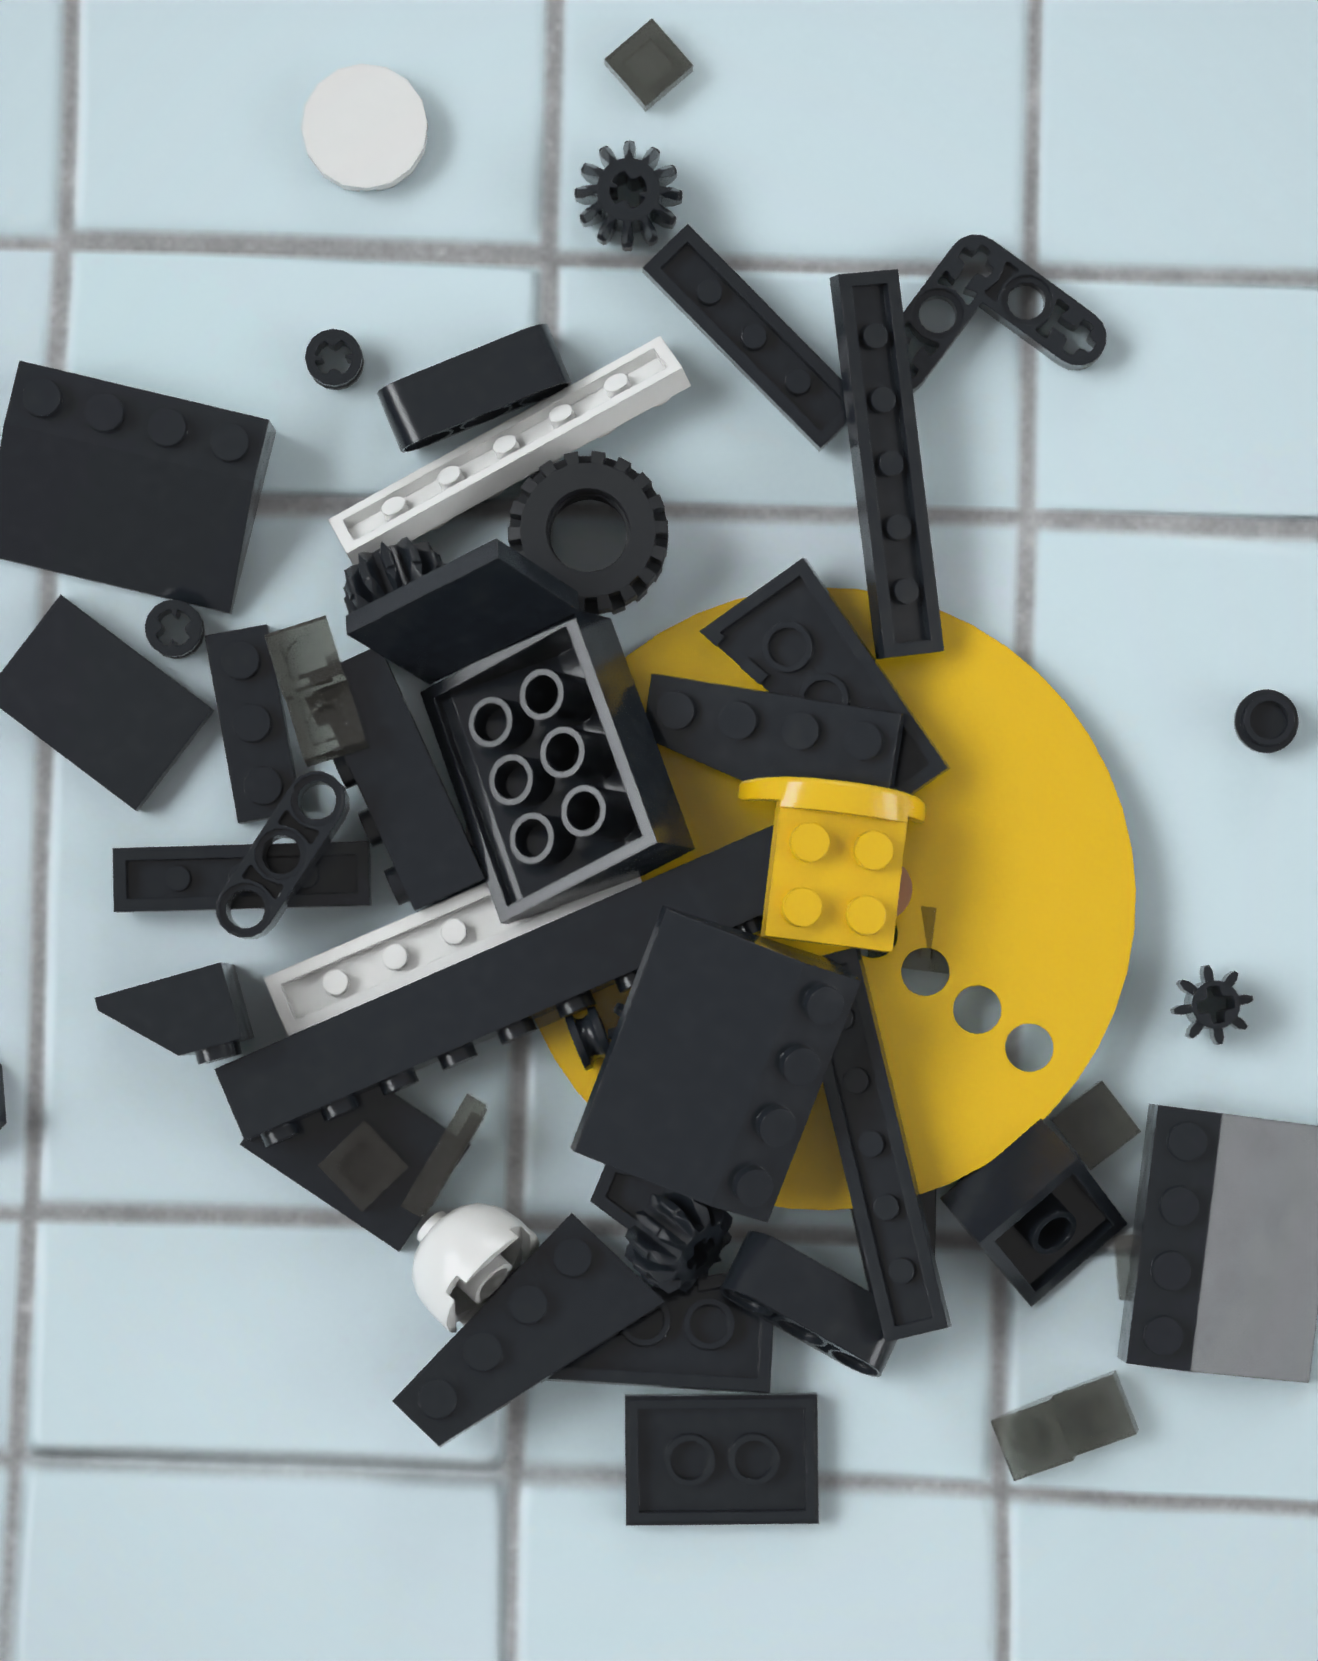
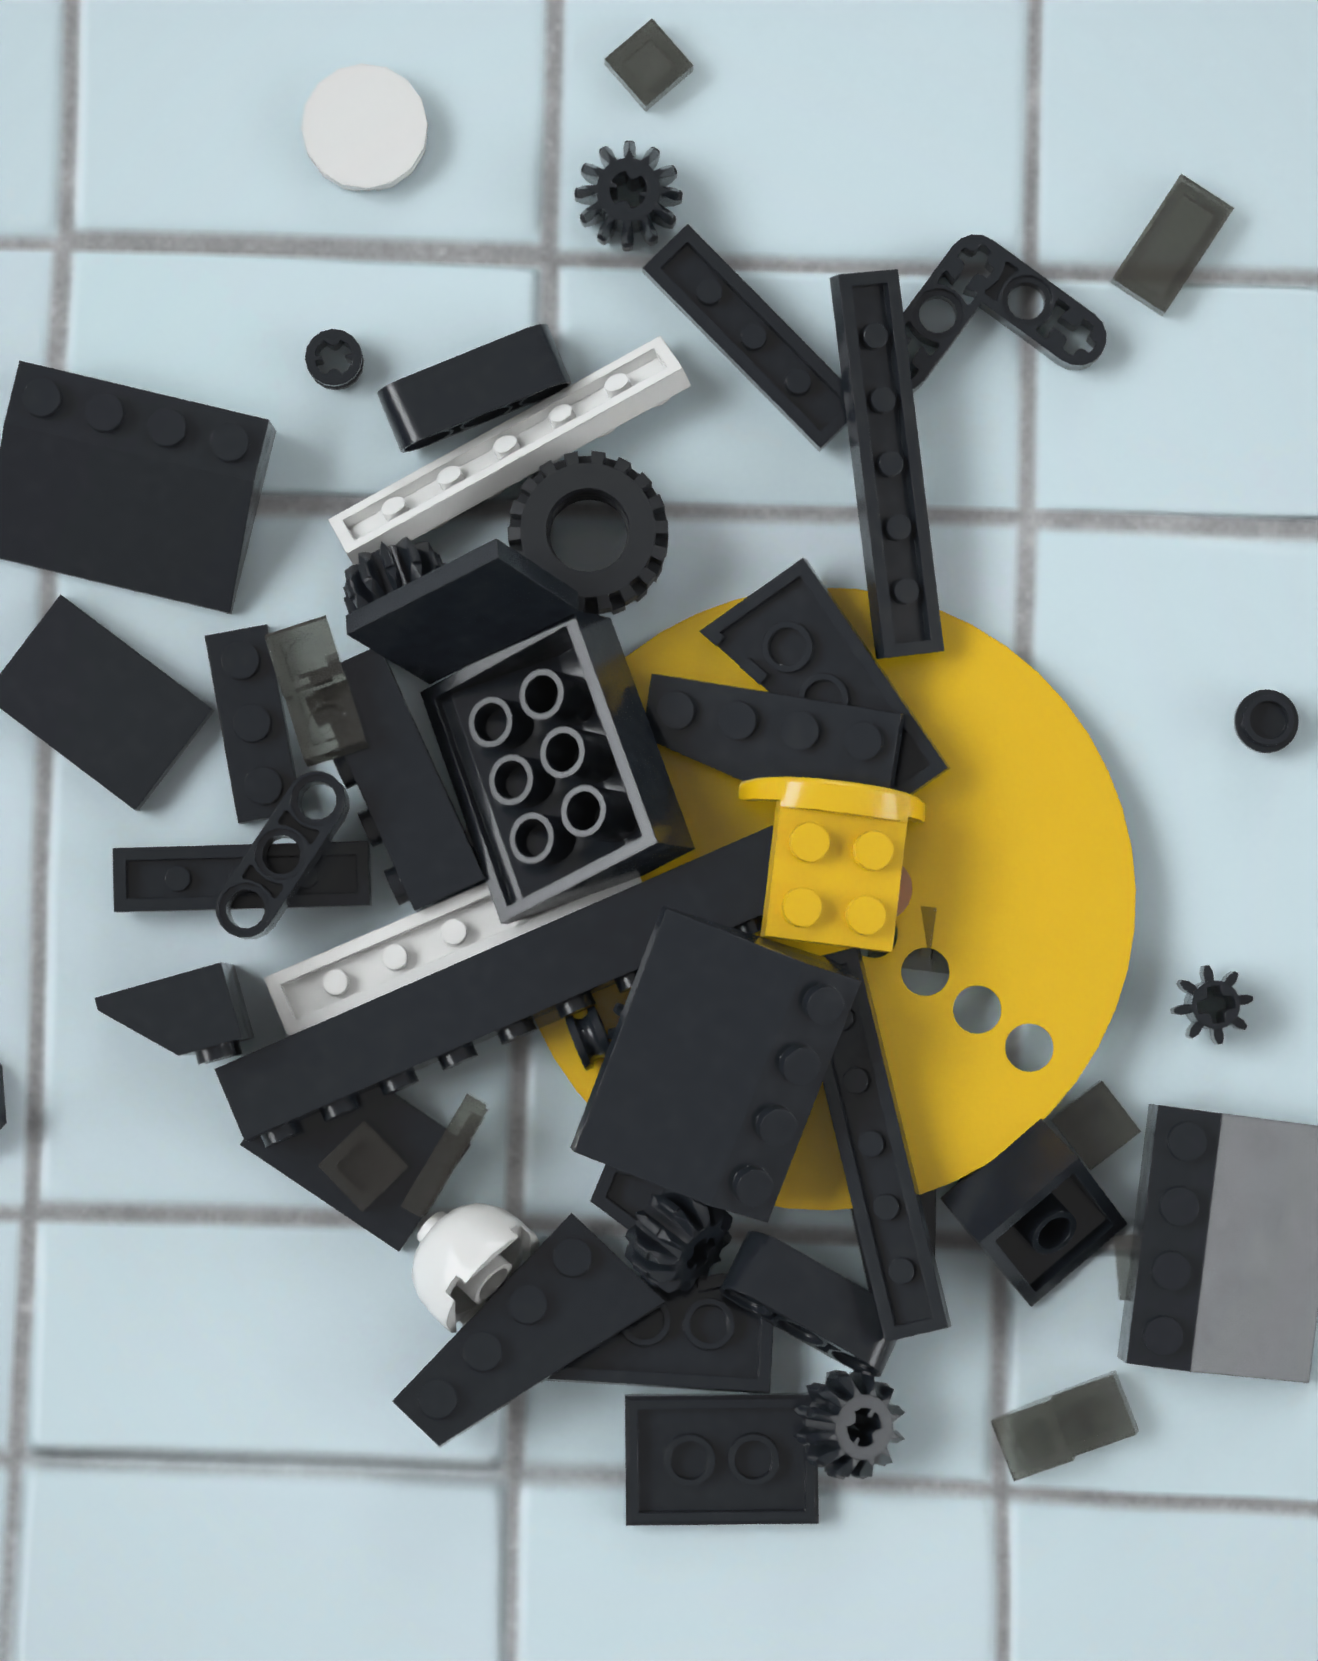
(155, 629): black bush -> none
(849, 1424): none -> black gear
(1171, 245): none -> clear smoke tile

